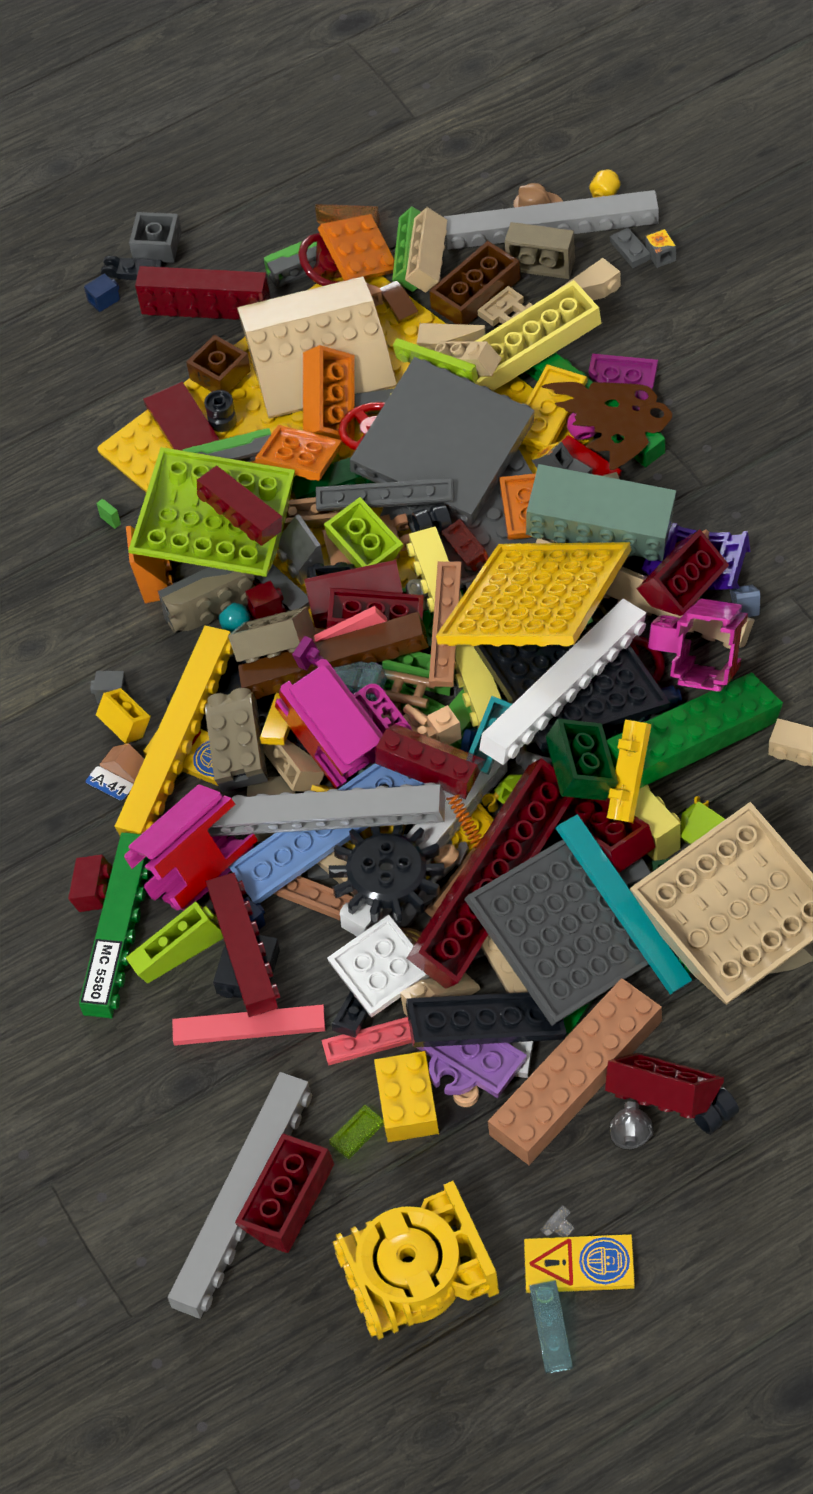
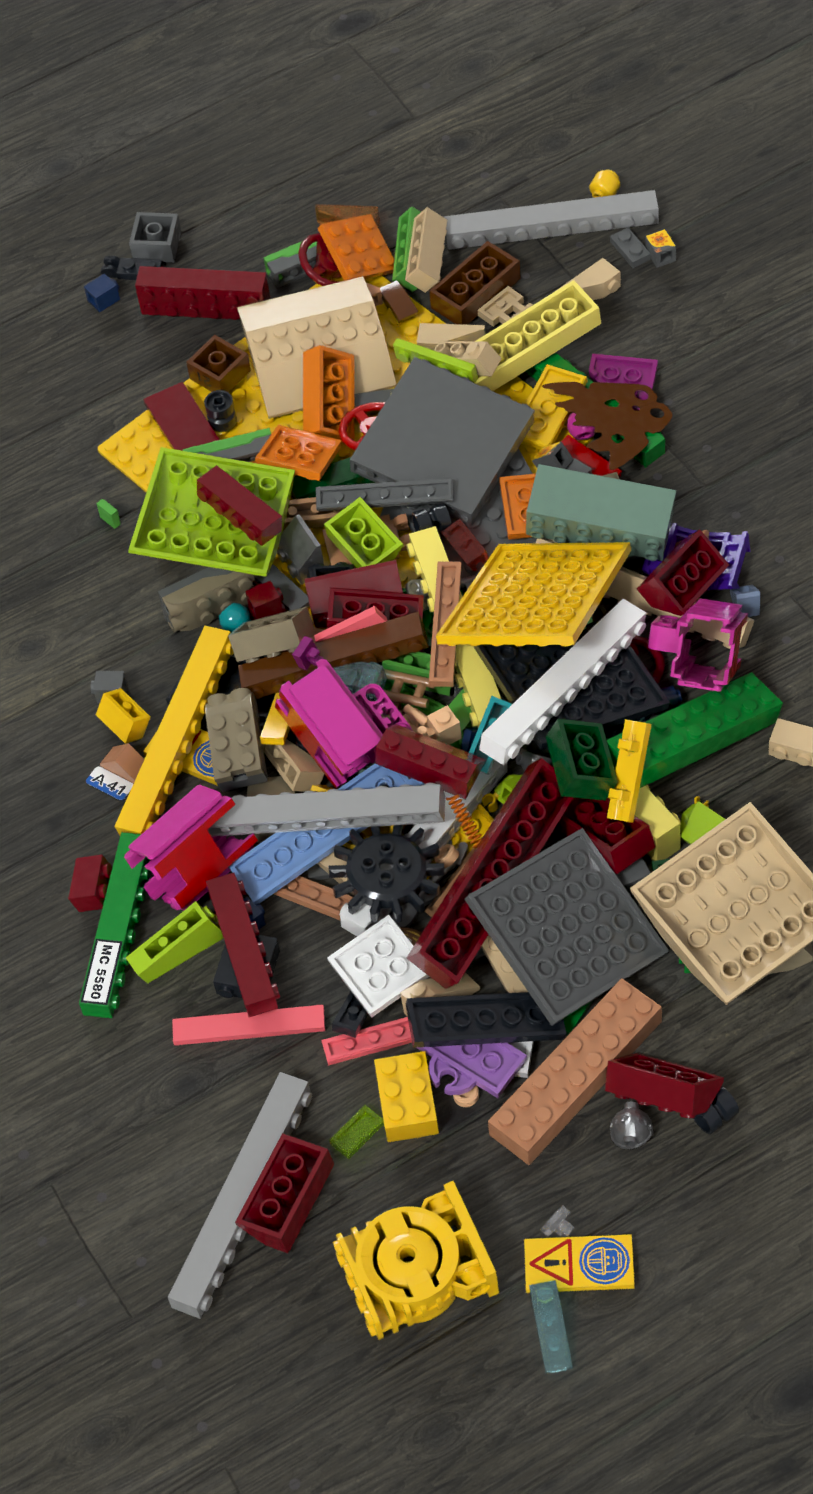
(150, 572): orange slope -> none
(534, 195): medium nougat piece -> none
(541, 249): dark tan brick -> none
(623, 904): teal tile -> none

